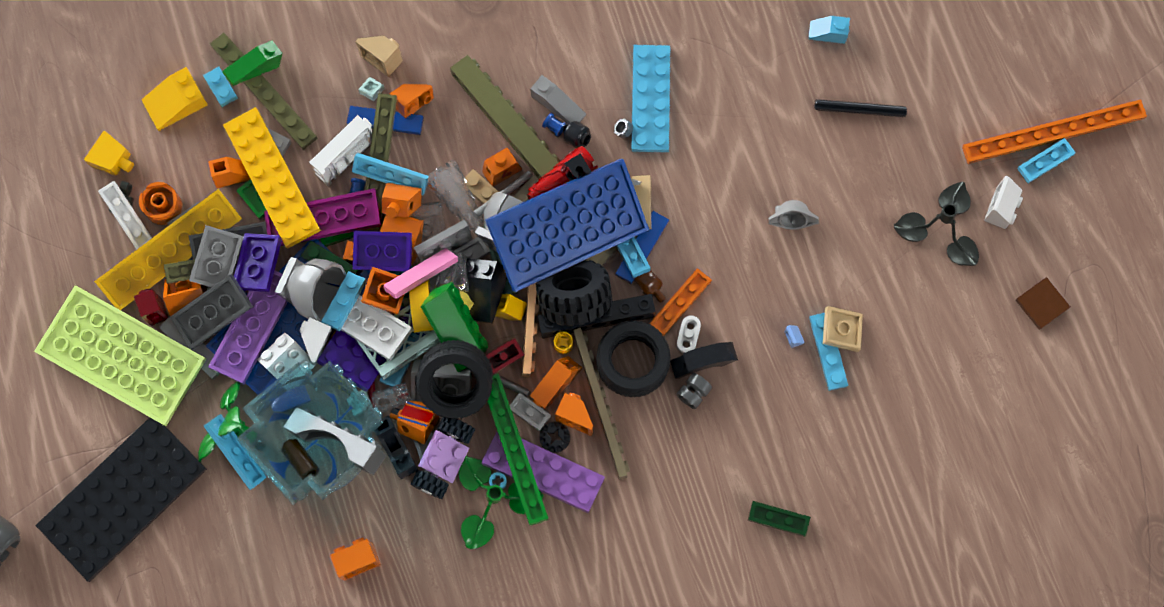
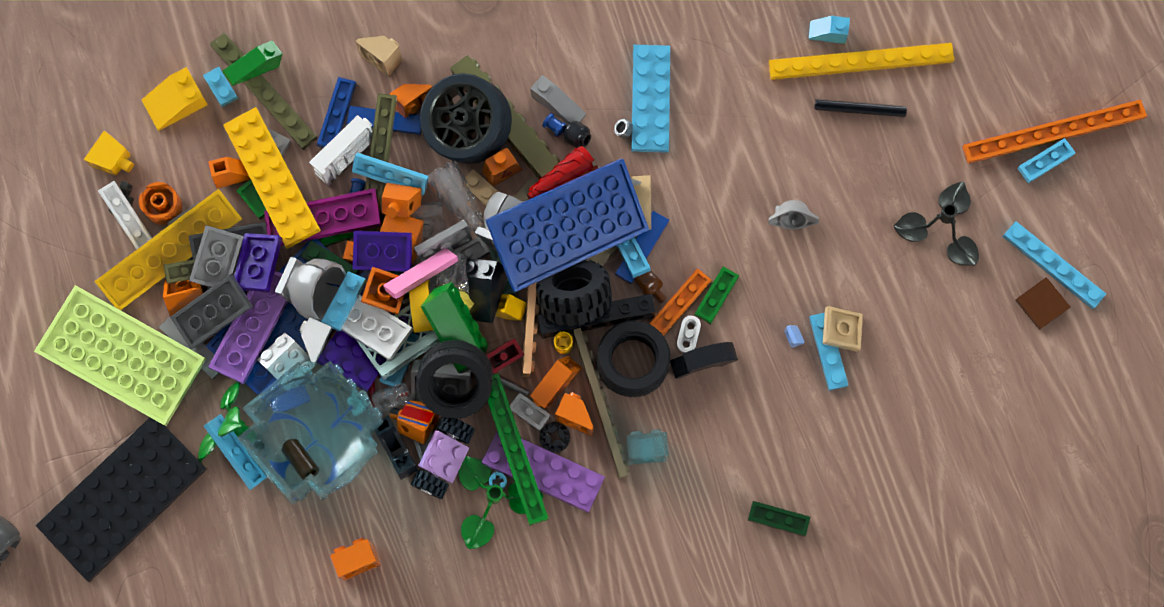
(151, 306): dark red brick -> none
(337, 111): none -> blue tile
(360, 452): arch -> none
(371, 88): light aqua tile -> none
(465, 118): none -> wheel
(509, 189): light grey bar -> none
(575, 167): black hinge -> none
(647, 447): none -> clear light blue brick
(698, 386): dark grey wheel -> none
(716, 295): none -> green tile
(861, 61): none -> yellow plate
(1004, 203): white slope -> none
(1054, 265): none -> medium azure plate

